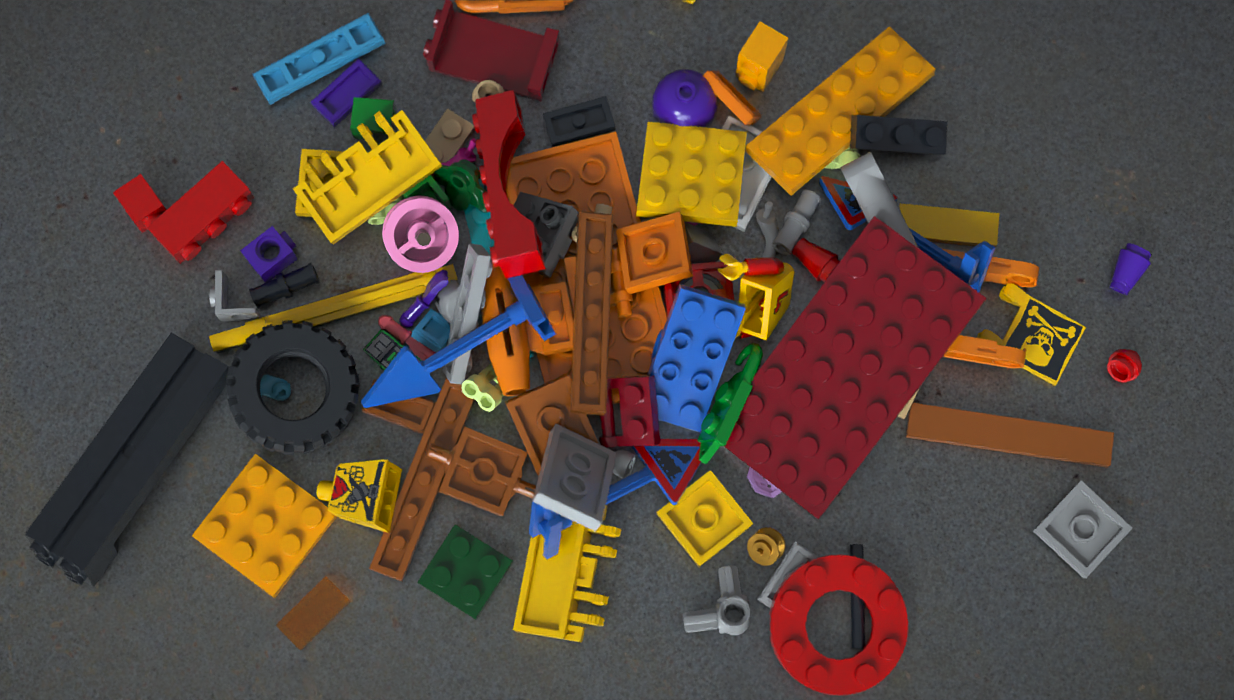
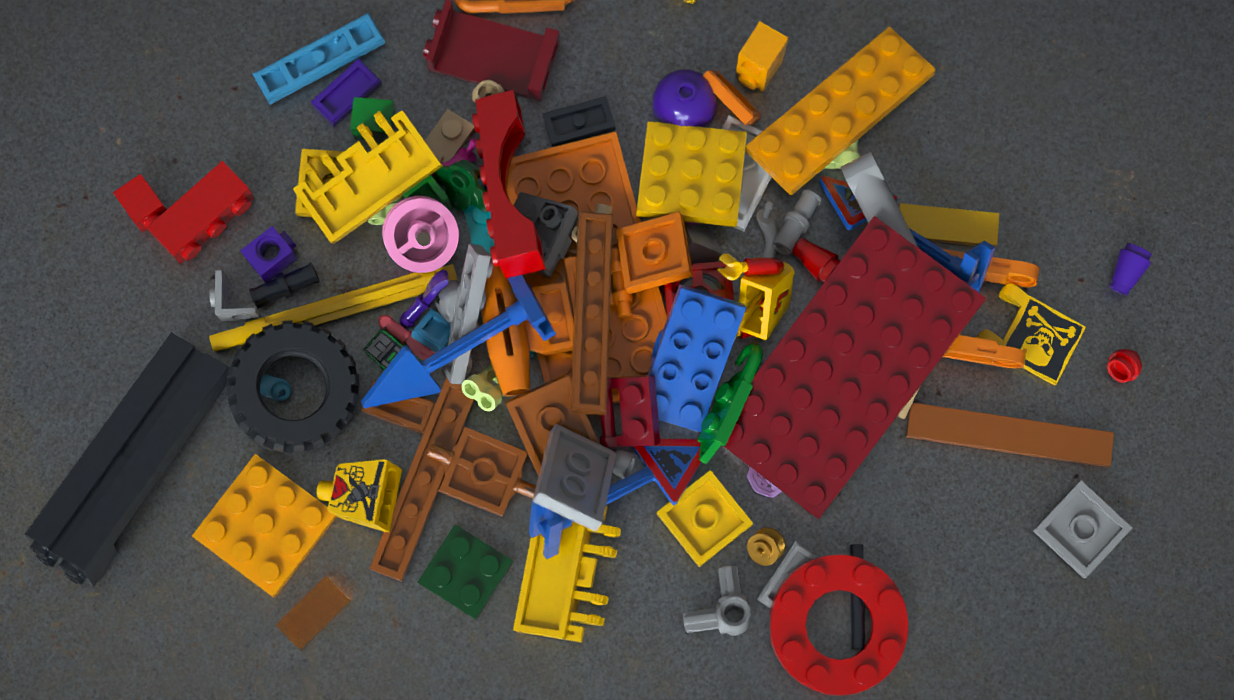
(898, 135): black plate -> none

